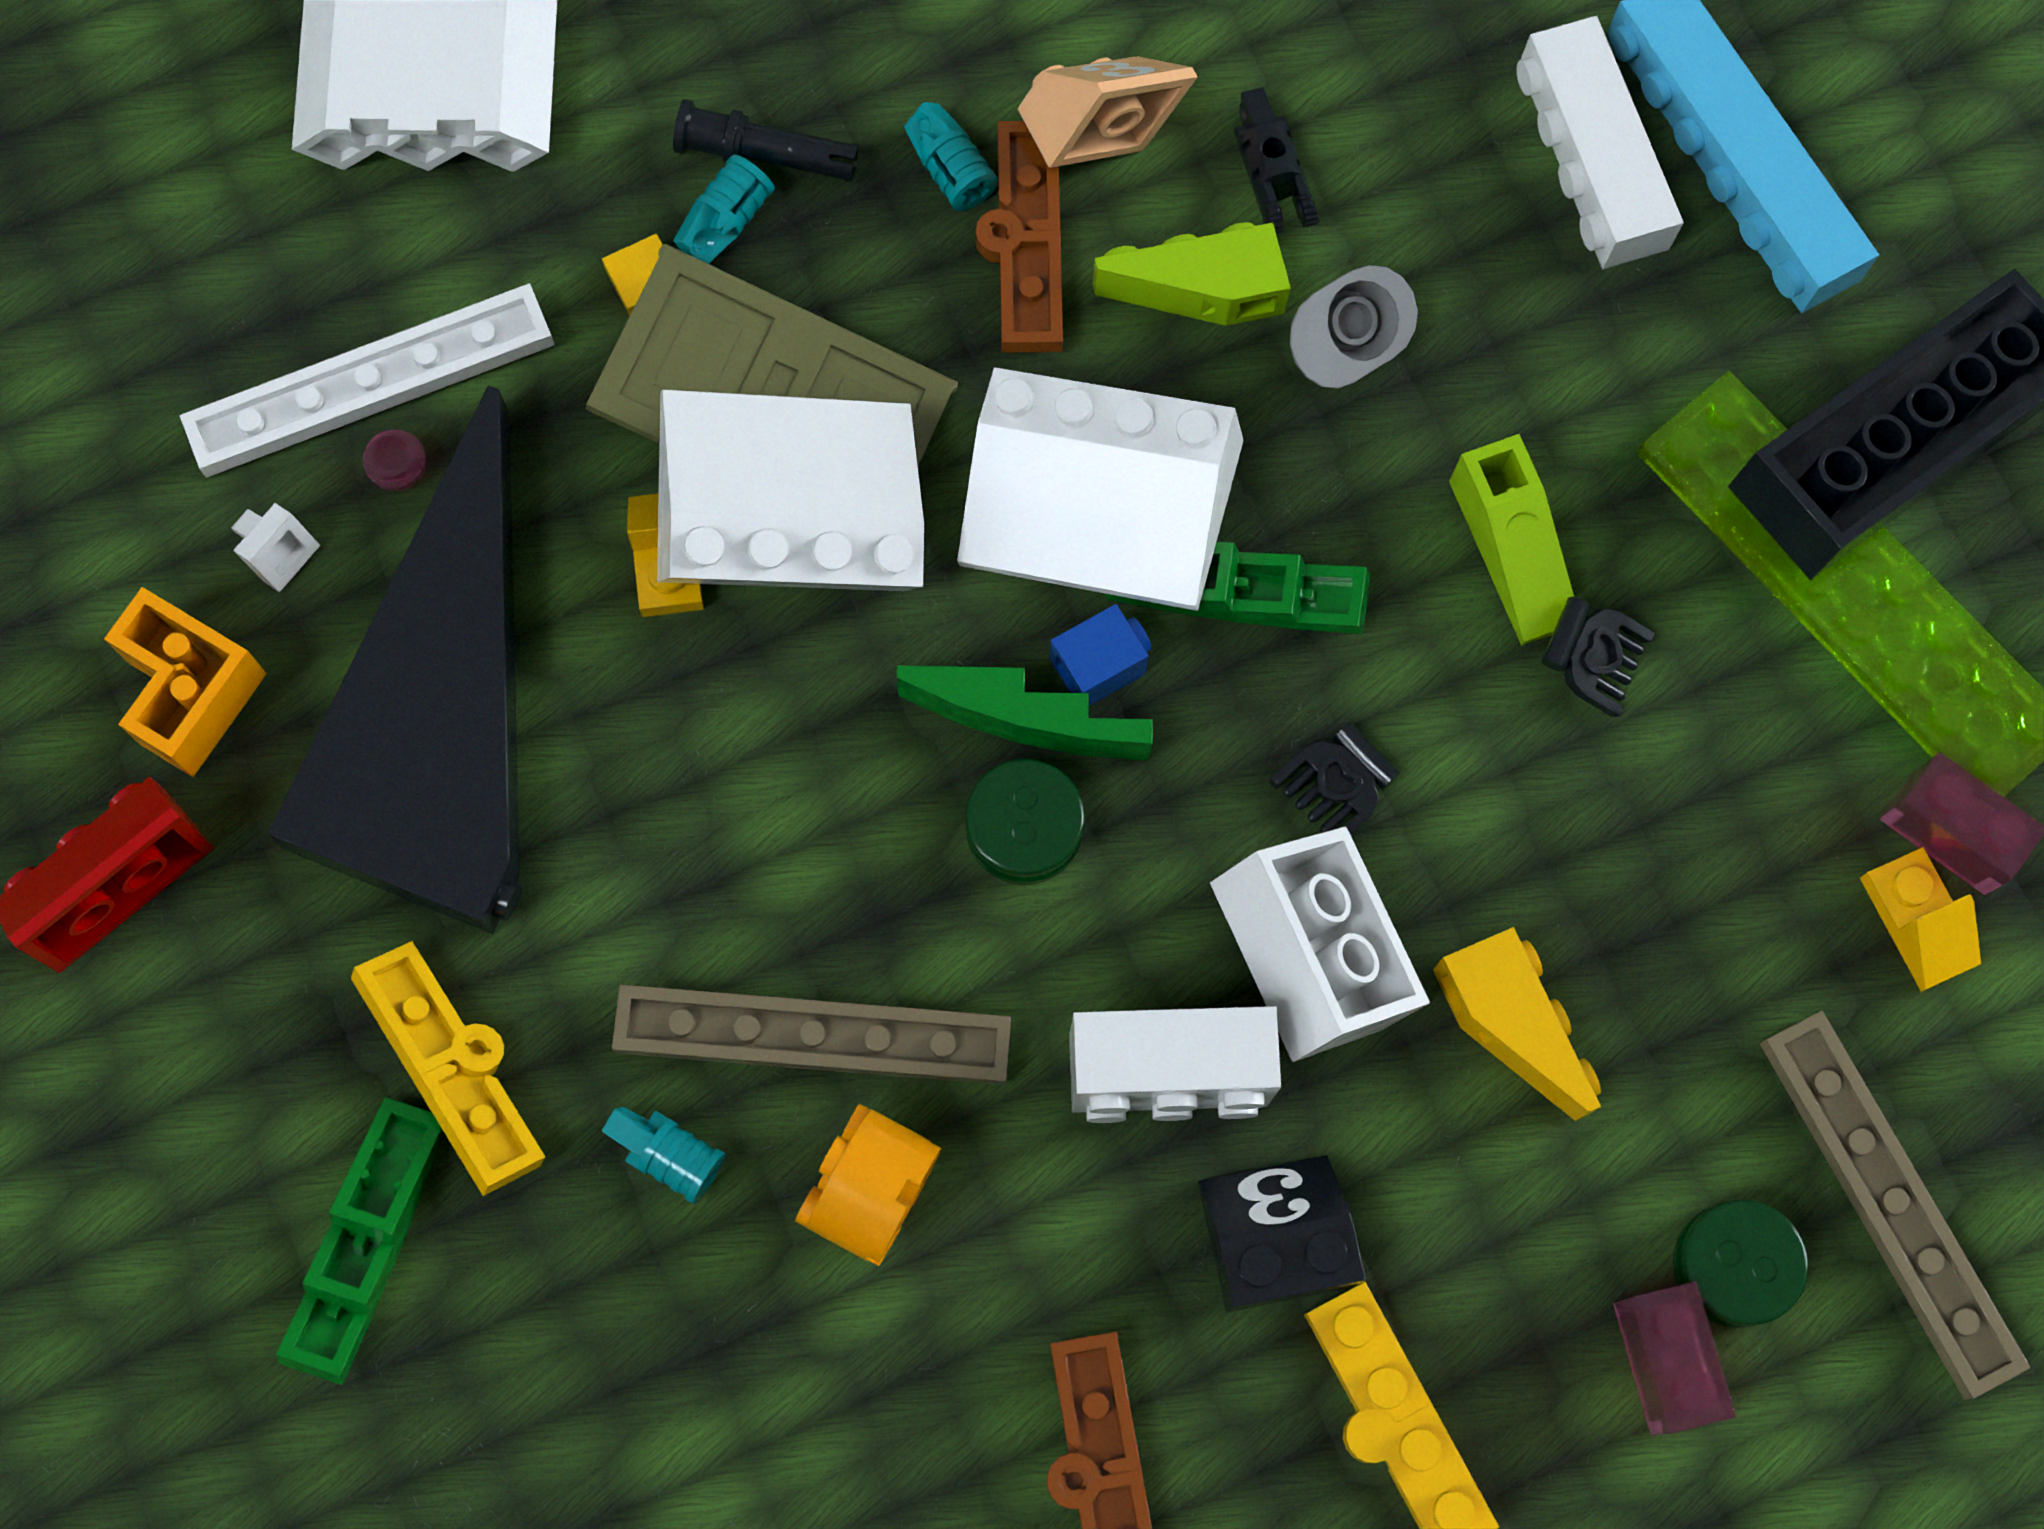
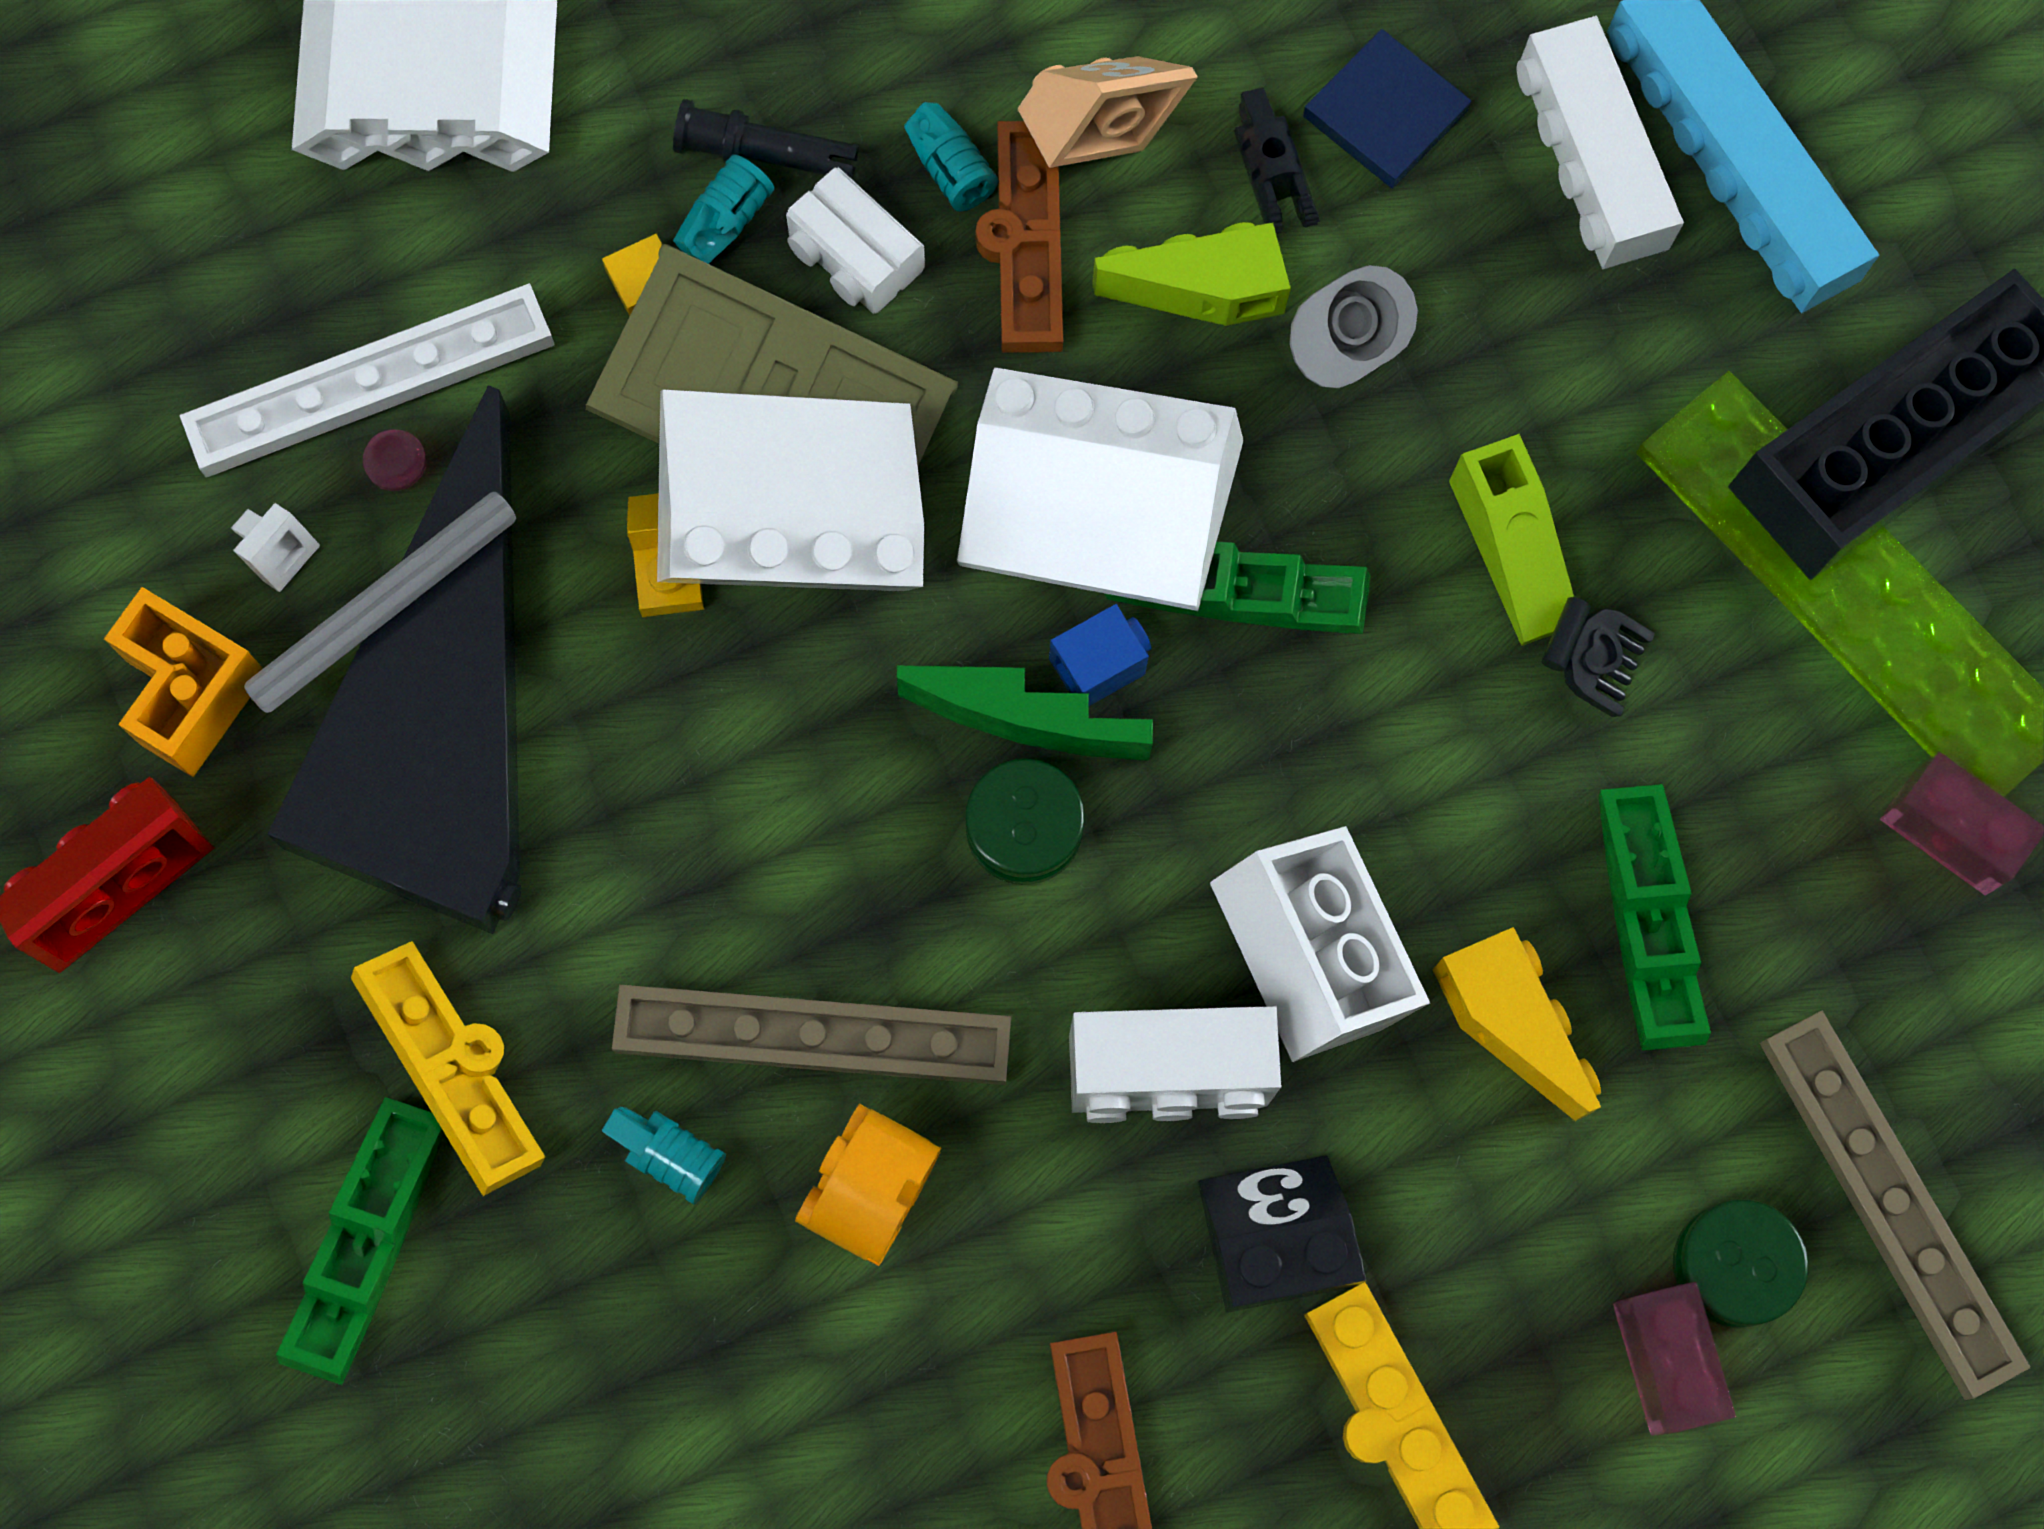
(380, 602): none -> light grey axle
(854, 242): none -> white brick
(1344, 775): black piece -> none
(1386, 108): none -> dark blue tile
(1652, 917): none -> green slope
(1926, 925): yellow slope -> none

